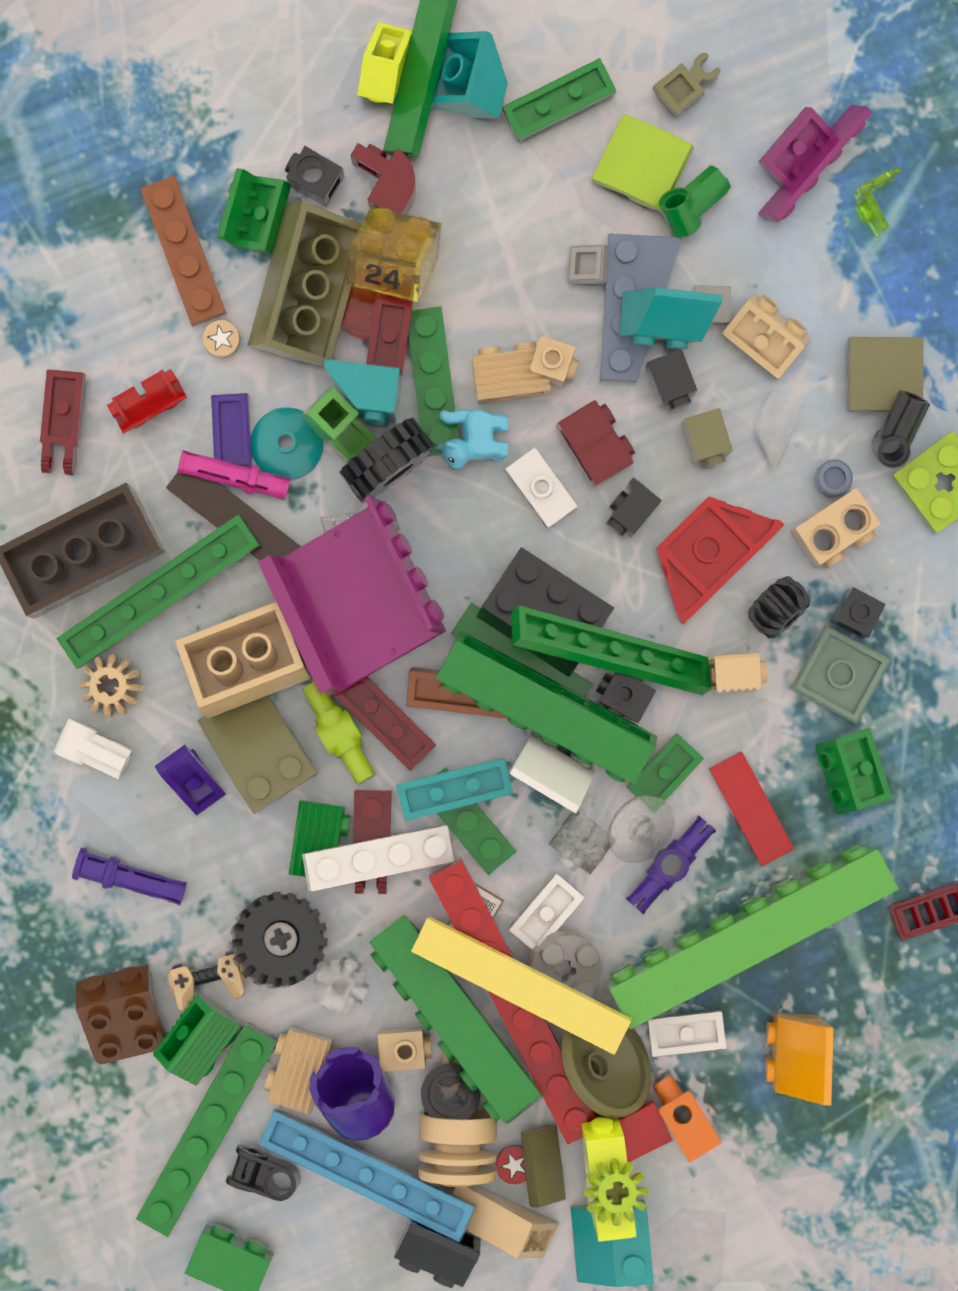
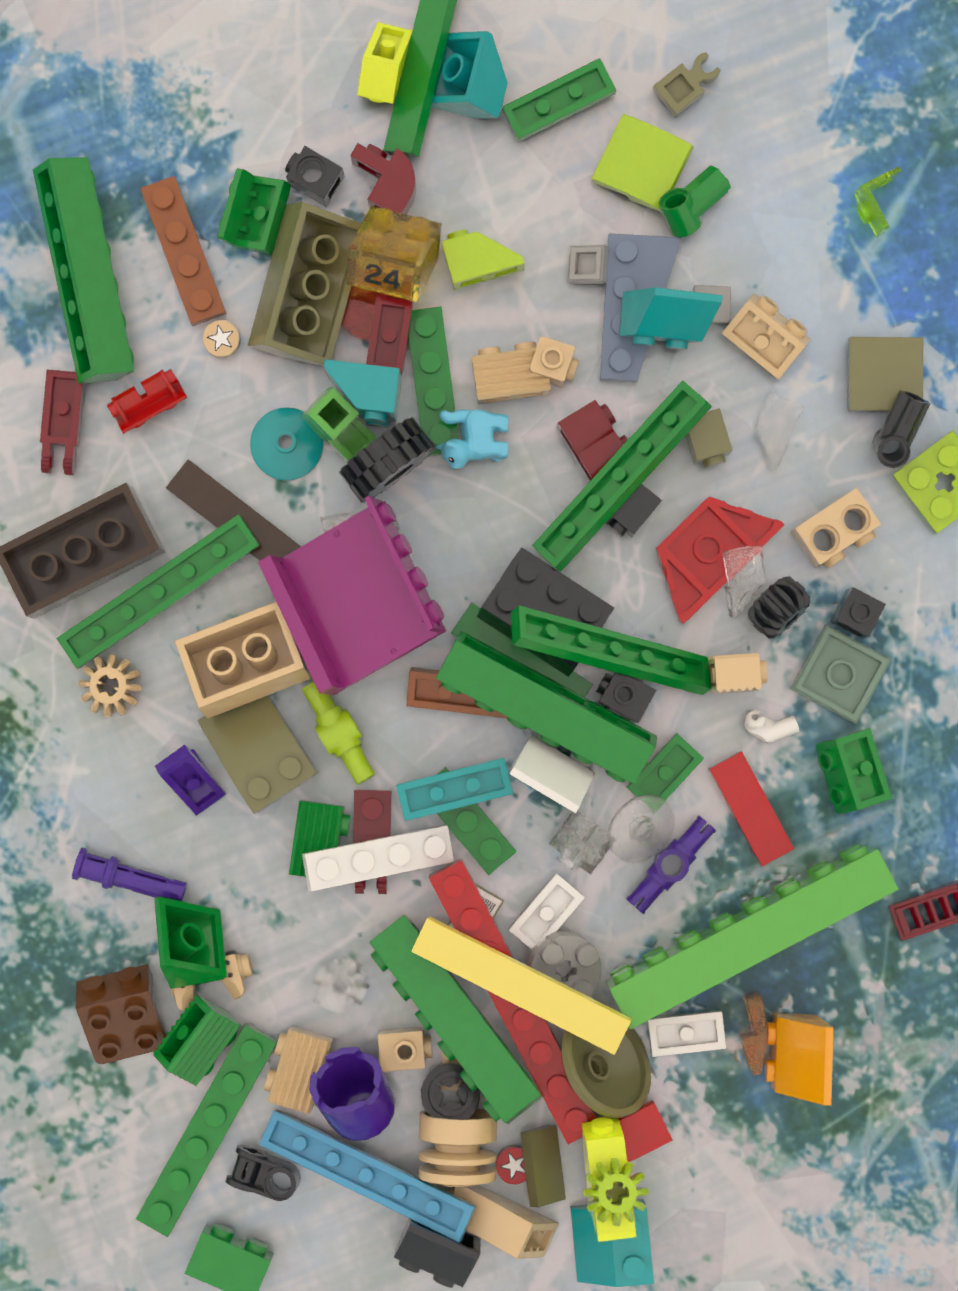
(83, 269): none -> green brick
(84, 745): white piece -> none
(189, 943): none -> green slope
(231, 428): dark purple tile -> none
(234, 475): dark pink pin -> none
(268, 963): black bush -> none
(386, 722): dark red plate -> none
(477, 259): none -> lime slope
(541, 488): white plate -> none
(621, 475): none -> green plate
(671, 380): black brick -> none
(697, 1134): orange torso -> none
(744, 576): none -> clear slope
(755, 1041): none -> clear orange slope
(767, 729): none -> white arm
(804, 153): magenta bracket -> none
(833, 478): sand blue tile -> none

